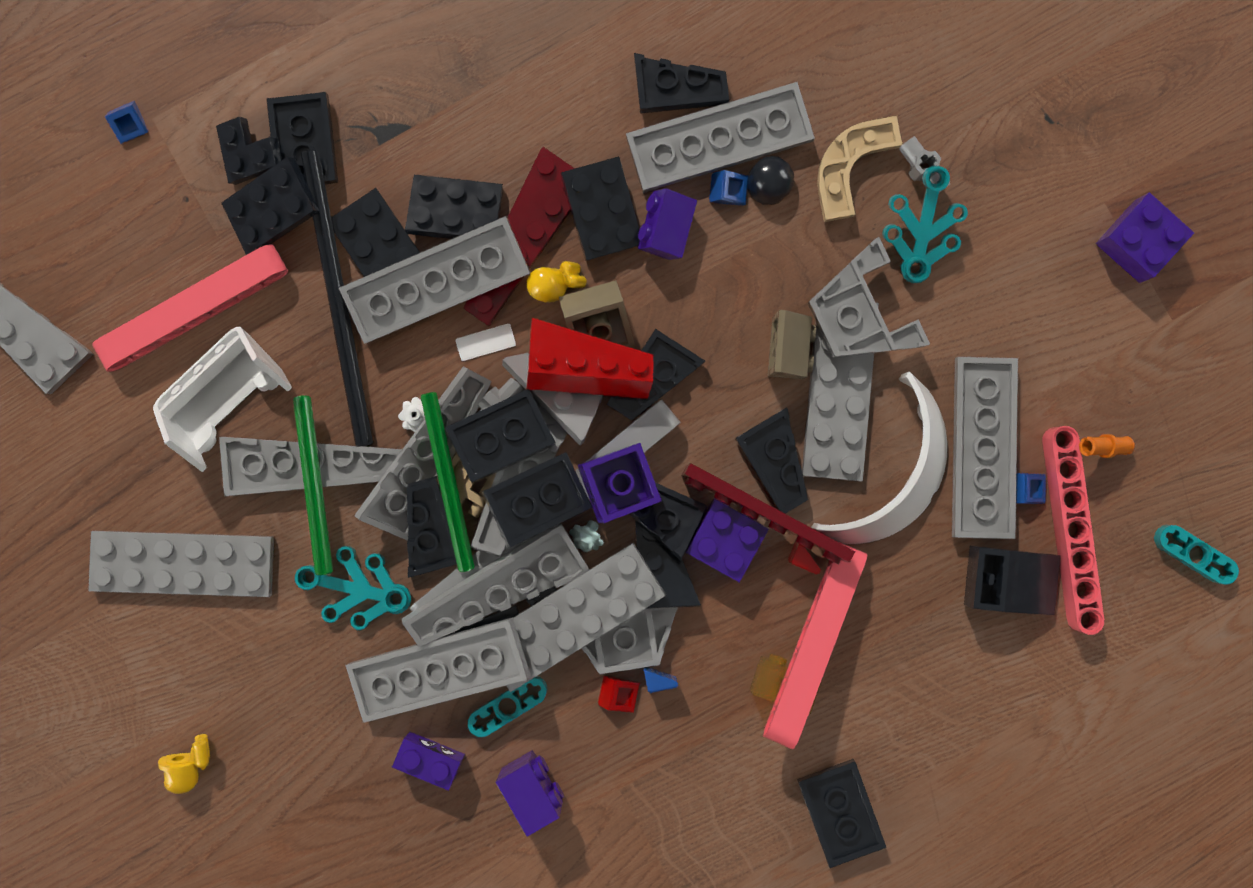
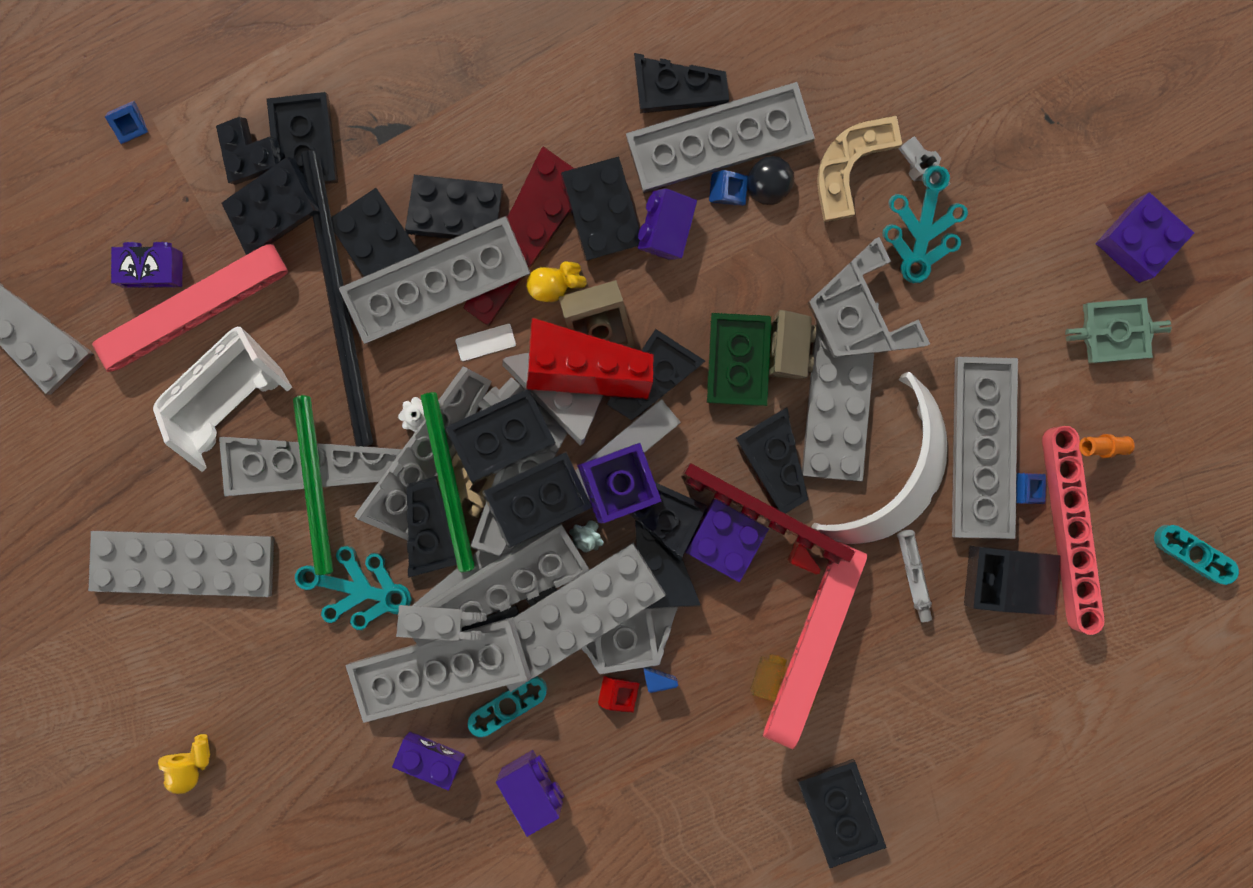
(146, 266): none -> dark purple brick
(436, 623): none -> light grey hinge
(738, 359): none -> dark green plate
(915, 574): none -> light grey piece
(1118, 330): none -> sand green plate

